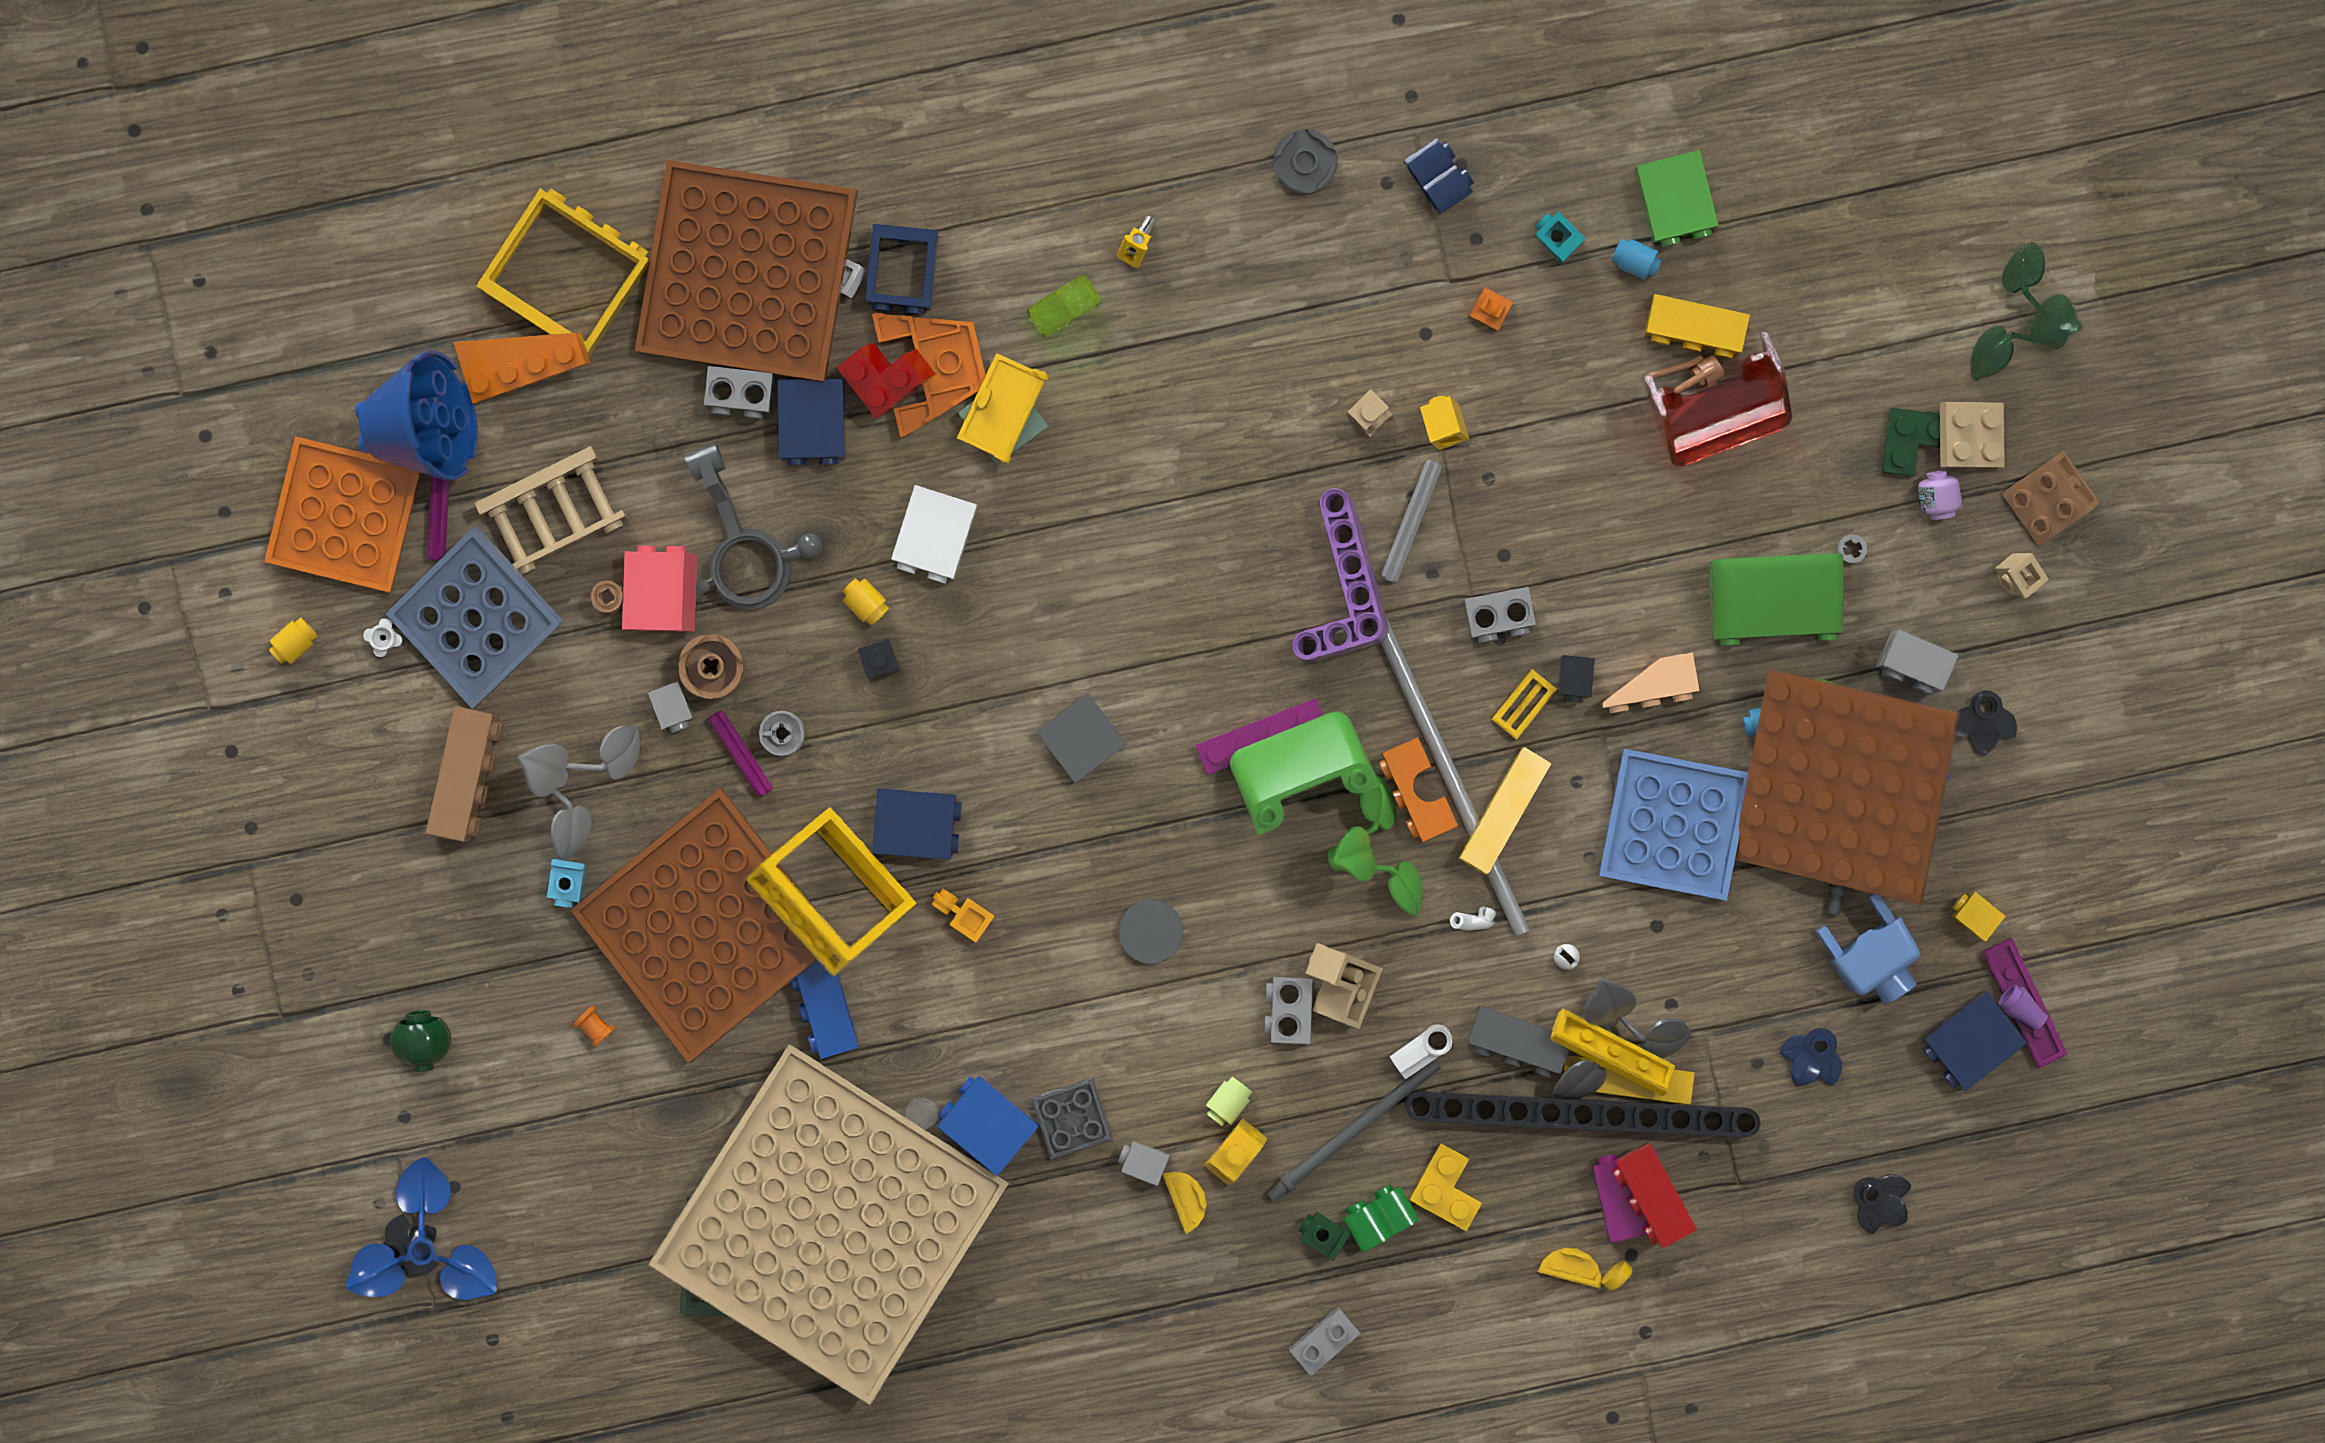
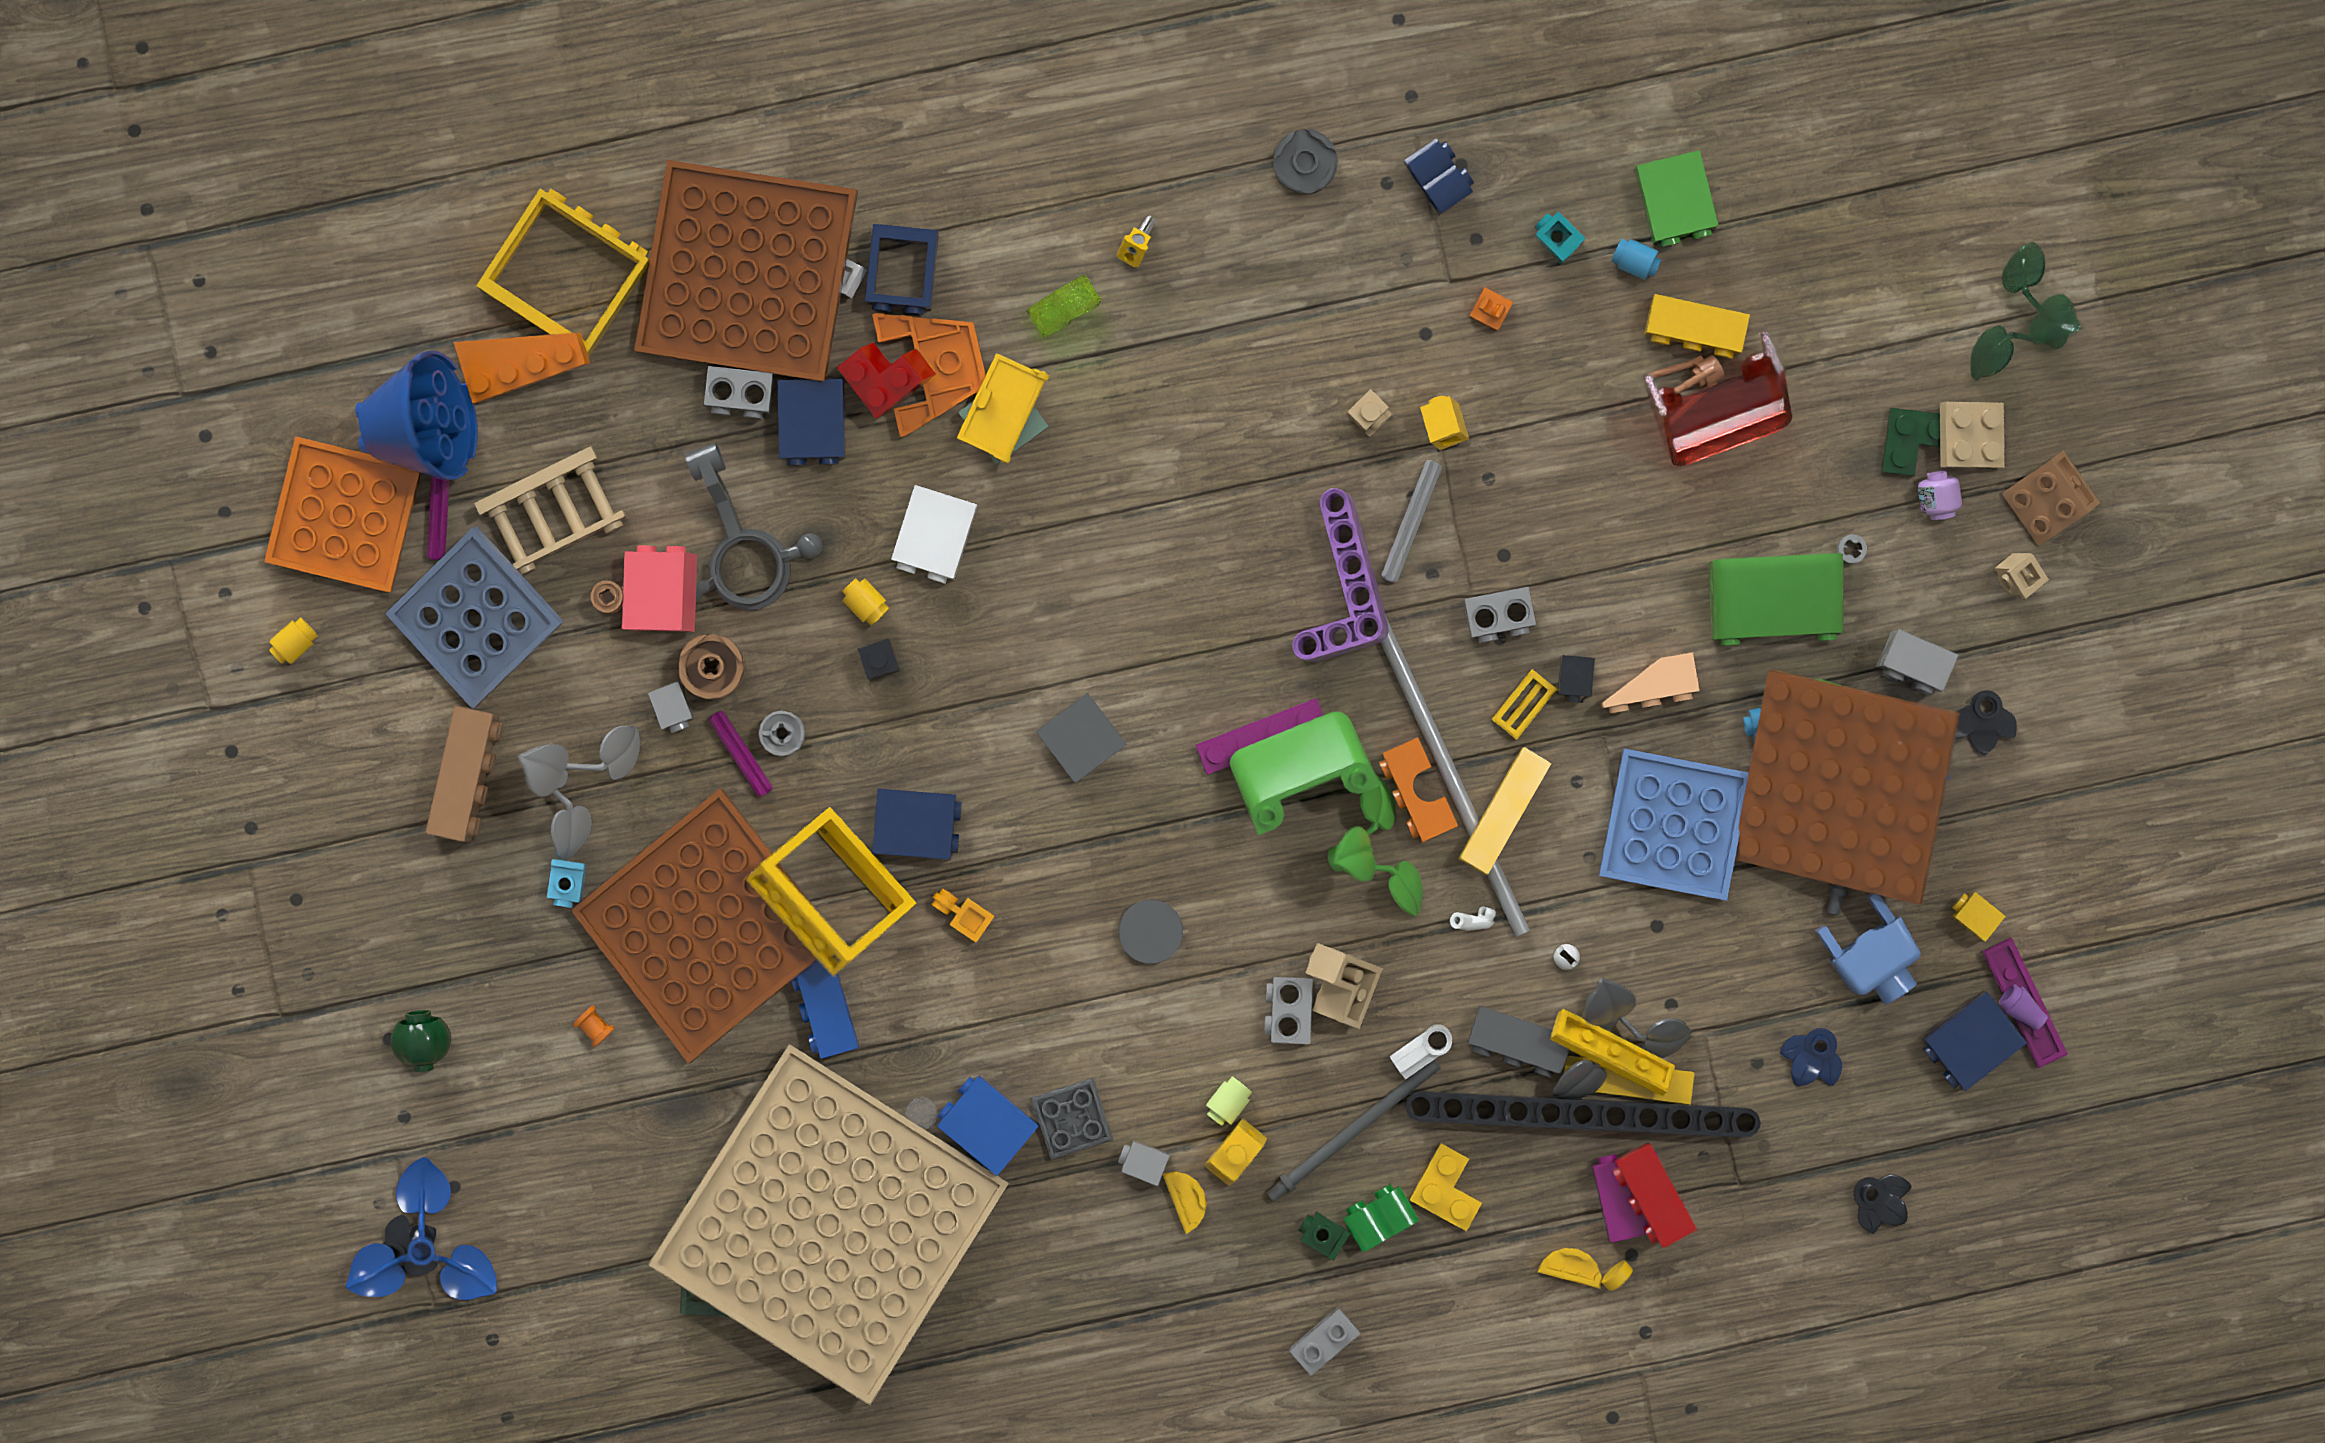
(384, 628): white plate -> none

